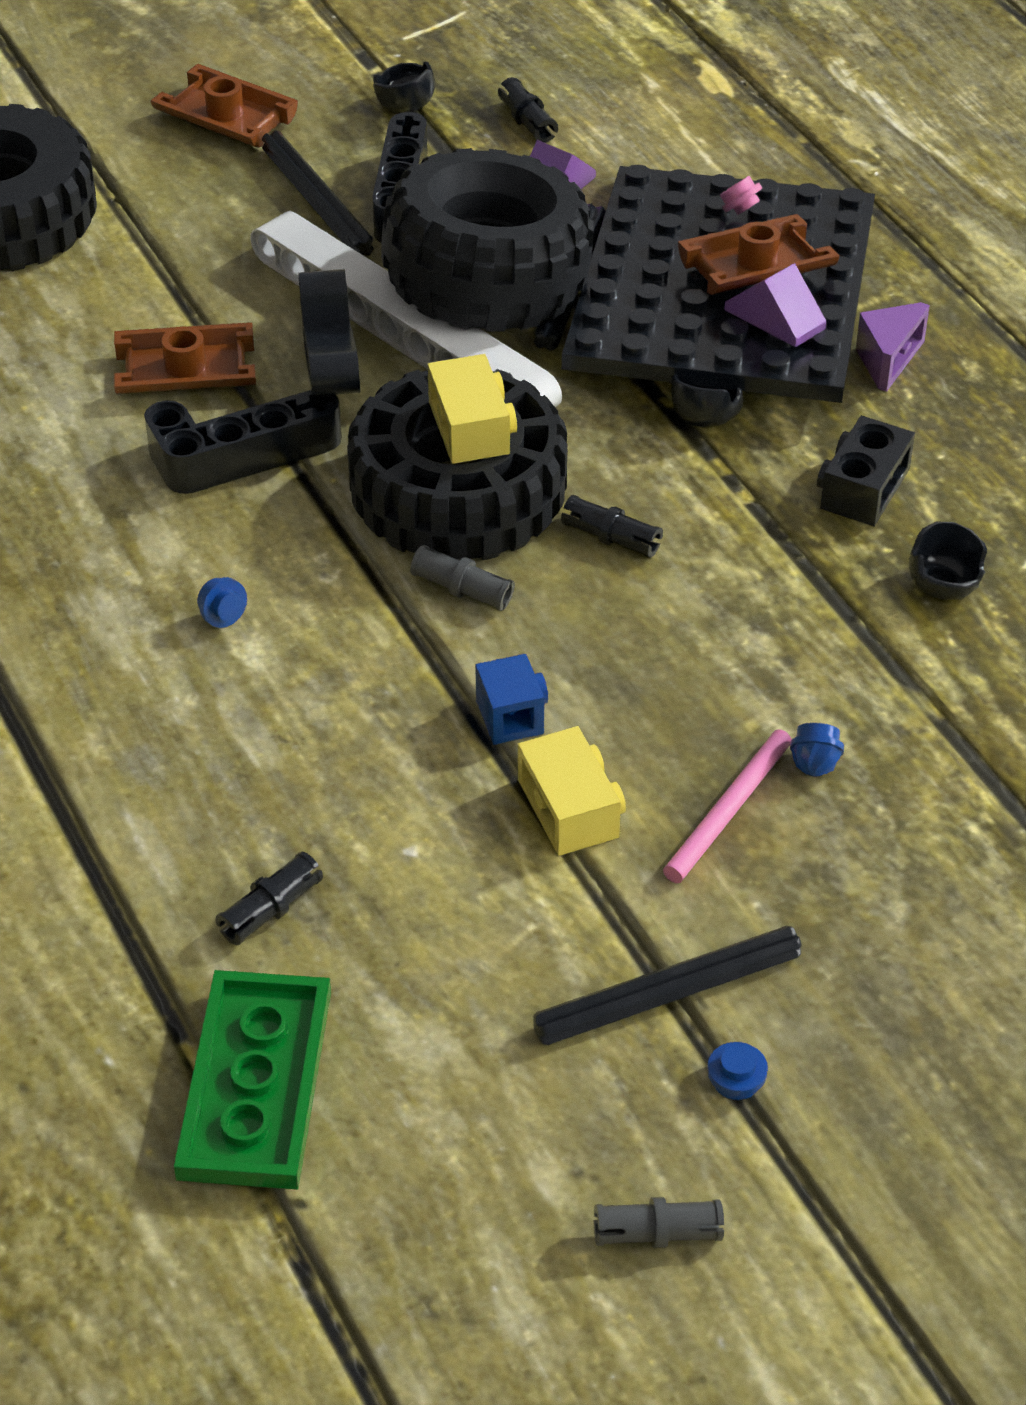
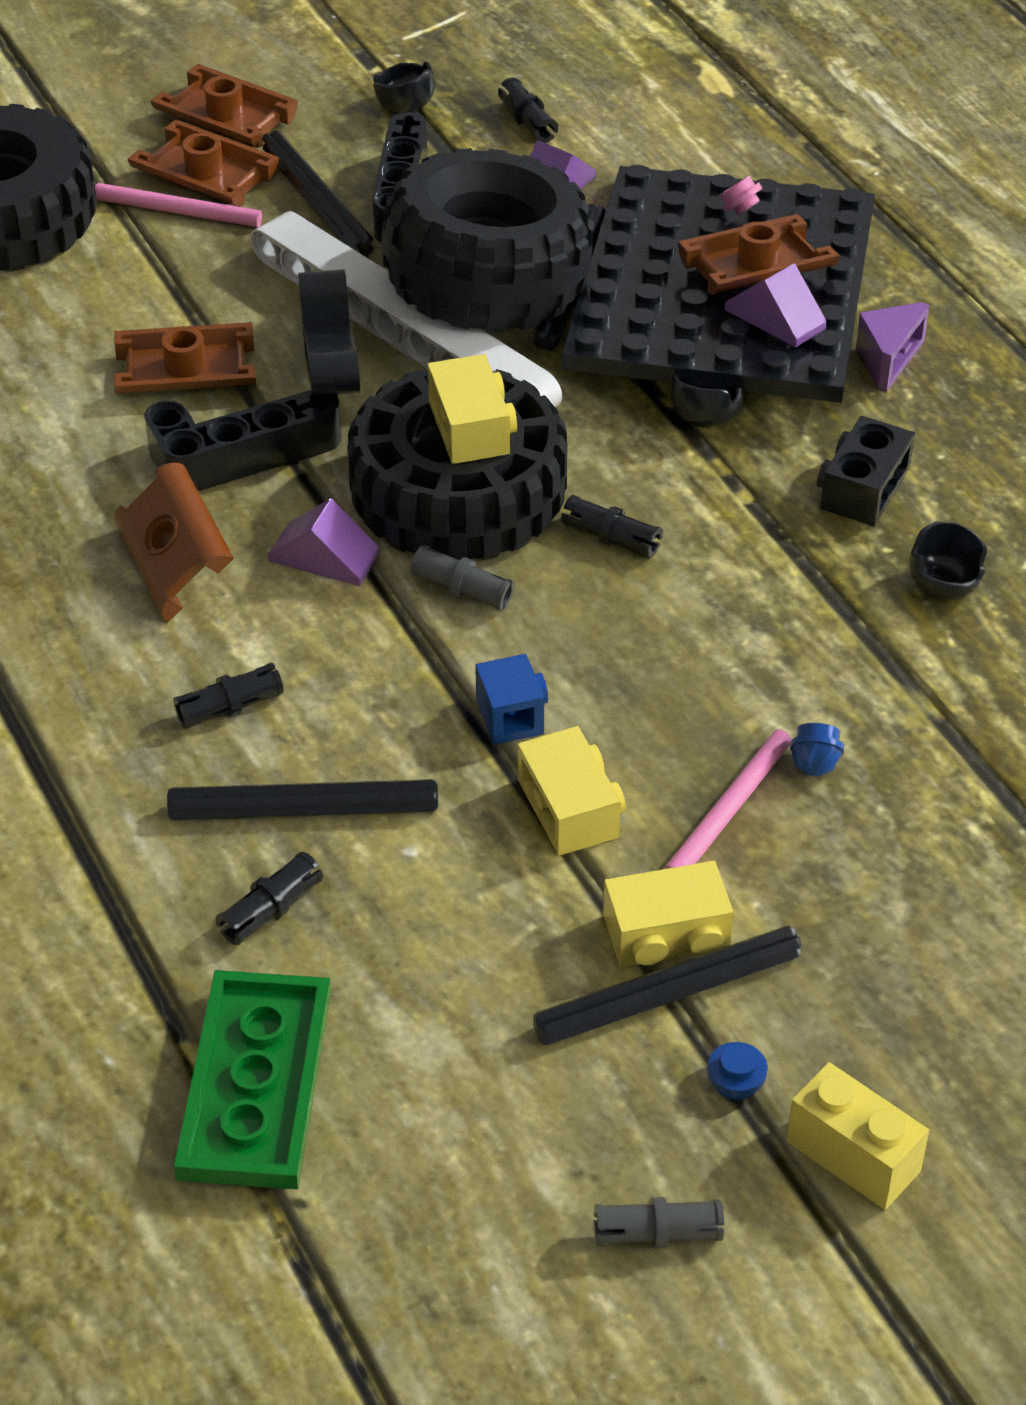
(171, 536): none -> dark orange piece
(178, 205): none -> bright pink bar
(207, 163): none -> dark orange piece
(222, 601): blue plate -> none
(228, 695): none -> black pin
(302, 799): none -> black axle
(326, 544): none -> medium lavender slope
(667, 914): none -> light yellow brick
(857, 1135): none -> light yellow brick

